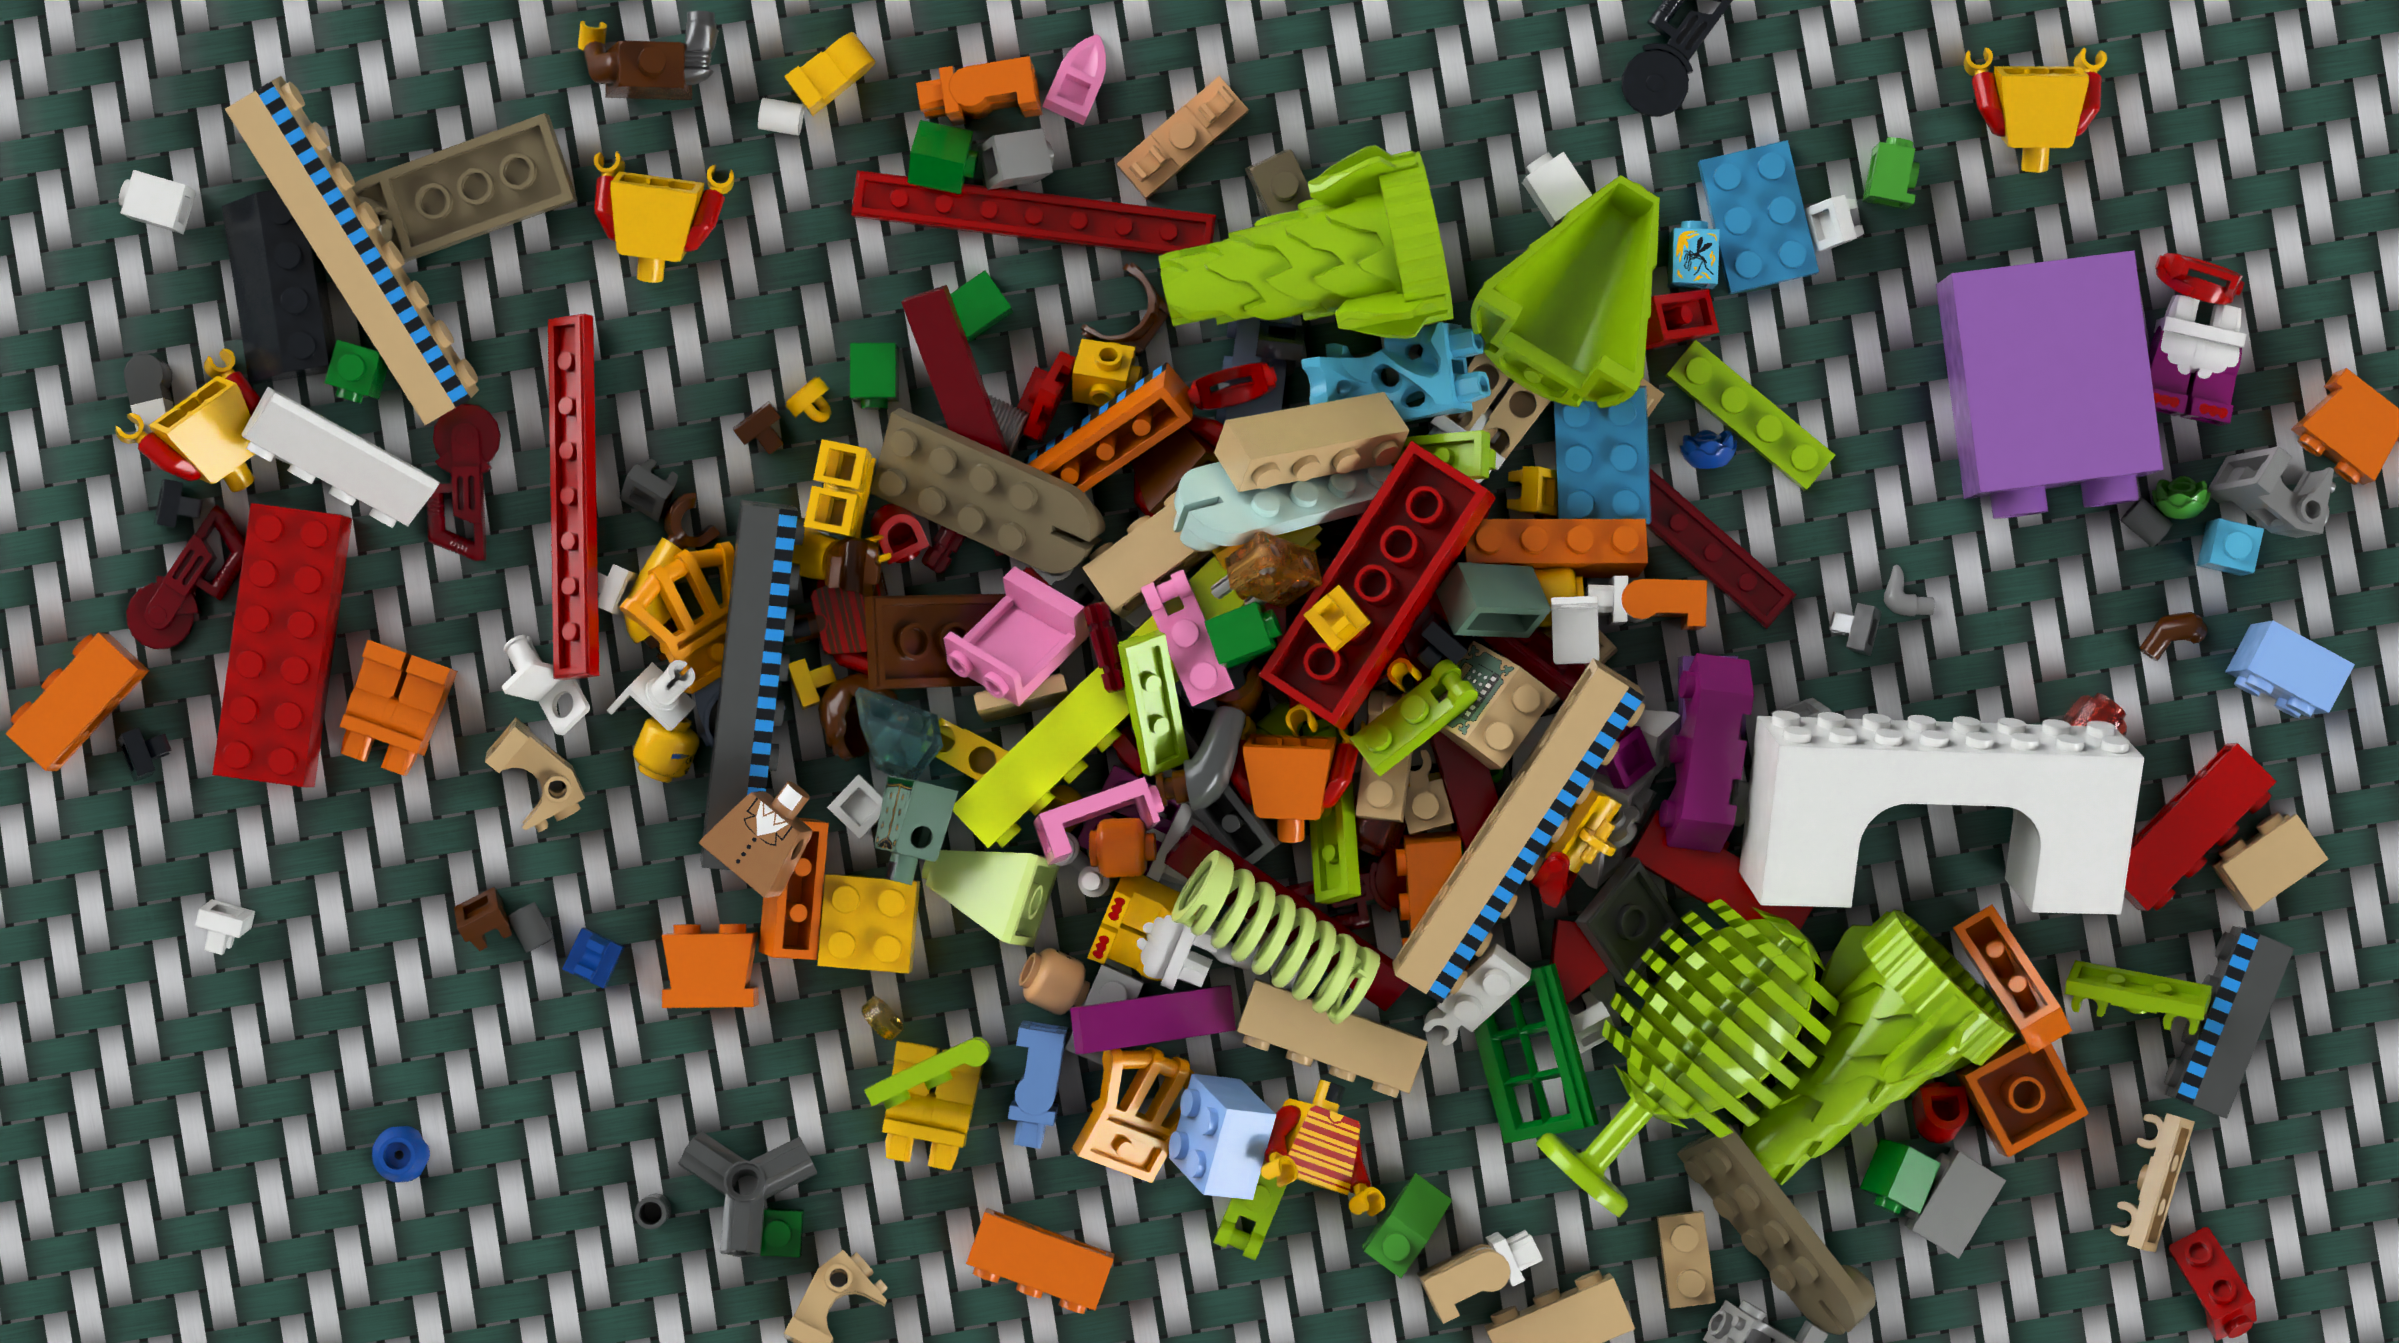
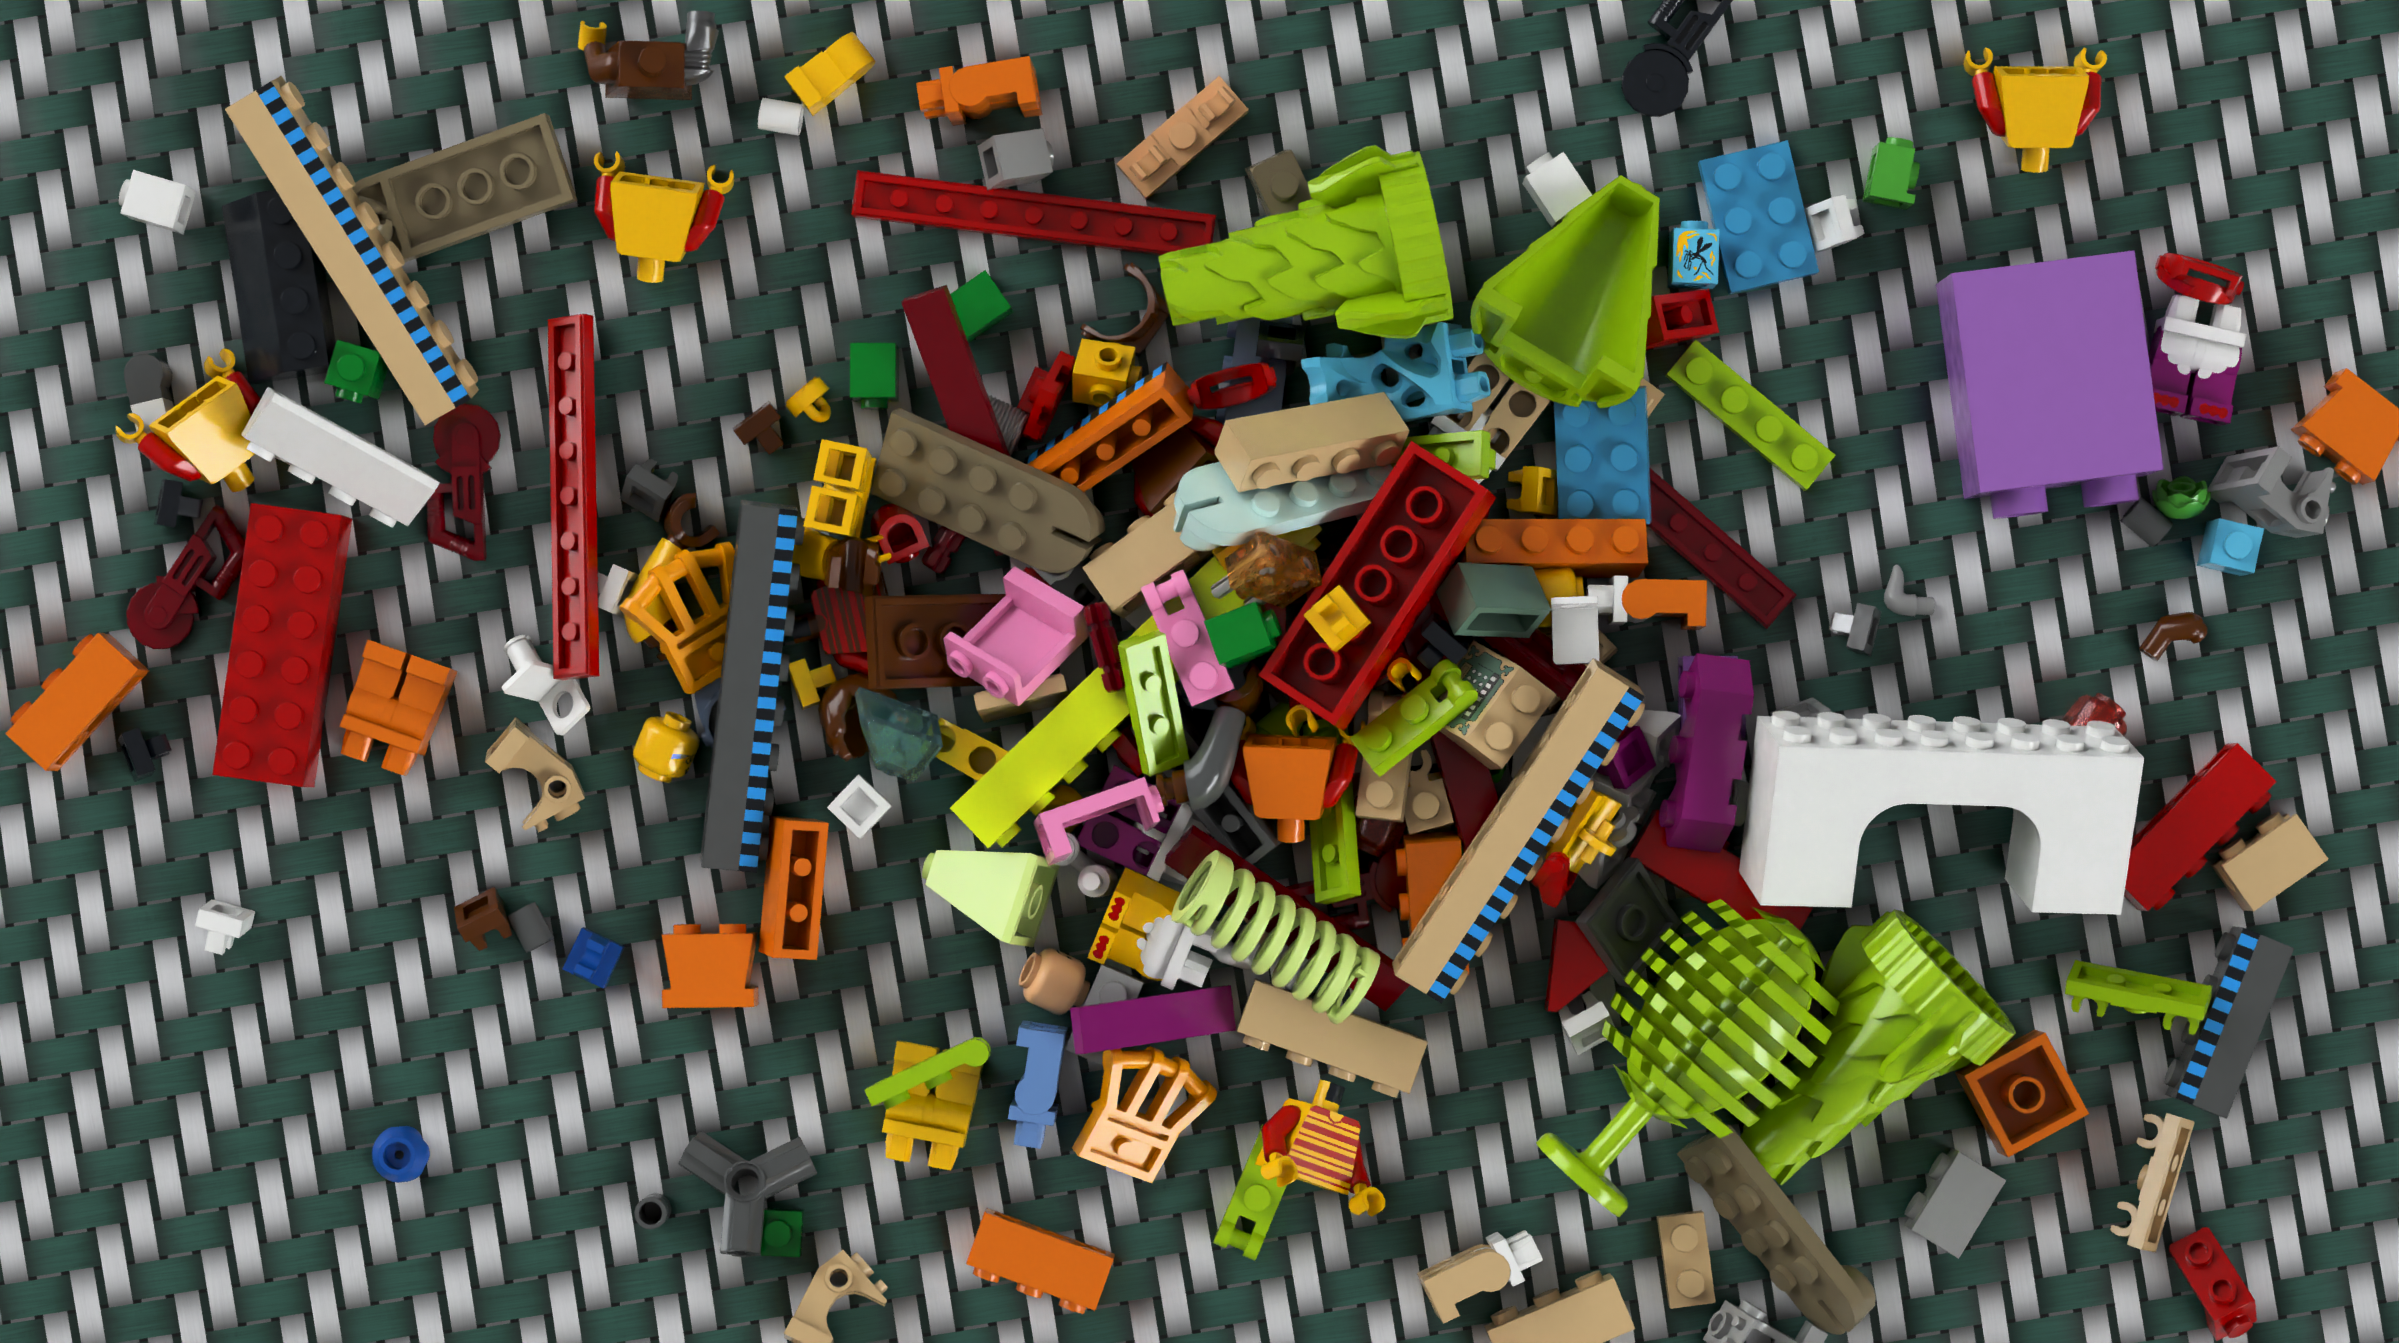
(661, 693): white bracket -> none
(762, 838): medium nougat torso -> none
(868, 923): yellow brick -> none
(882, 1018): clear yellow tile -> none
(912, 824): sand green torso -> none
(942, 157): green brick -> none
(1078, 80): bright pink plate -> none
(1121, 847): orange head -> none
(1221, 1136): light blue brick -> none
(1407, 1225): bright green slope -> none
(1486, 988): white plate -> none
(1566, 1053): green piece -> none
(1708, 449): blue plate -> none
(1899, 1177): green brick -> none
(1940, 1111): red plate -> none
(2012, 979): orange brick -> none
(2289, 669): light blue brick -> none

